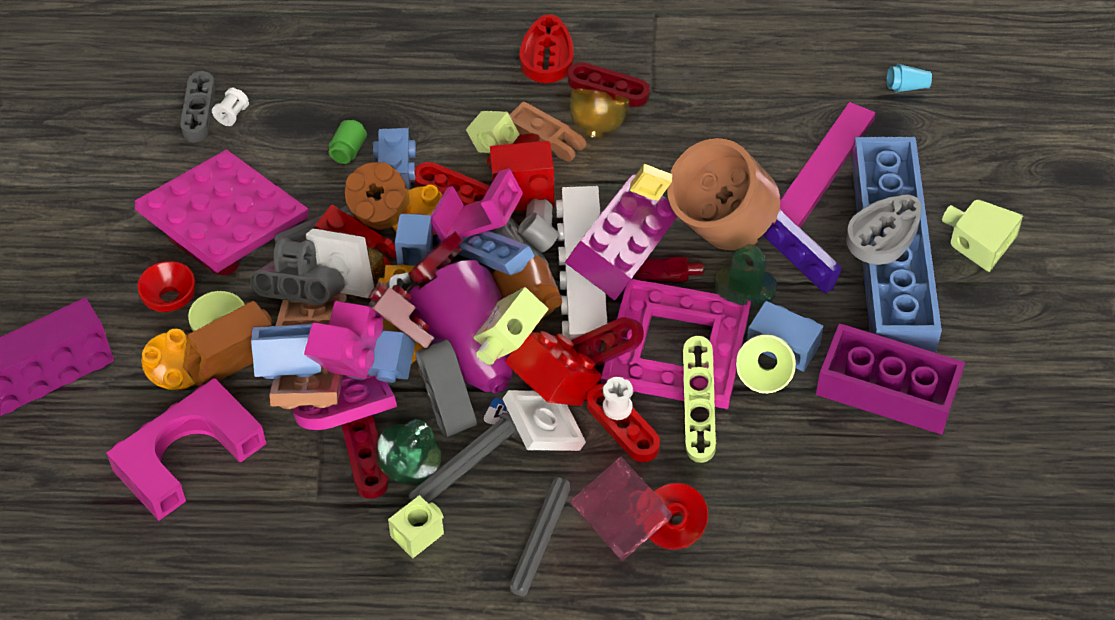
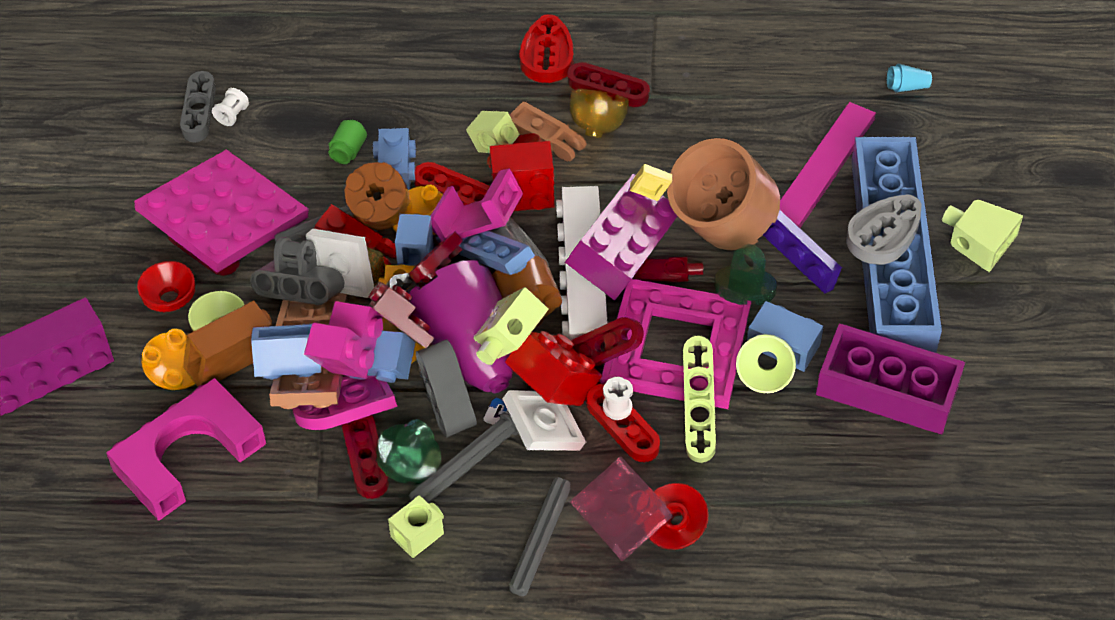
(537, 225): light grey piece -> none

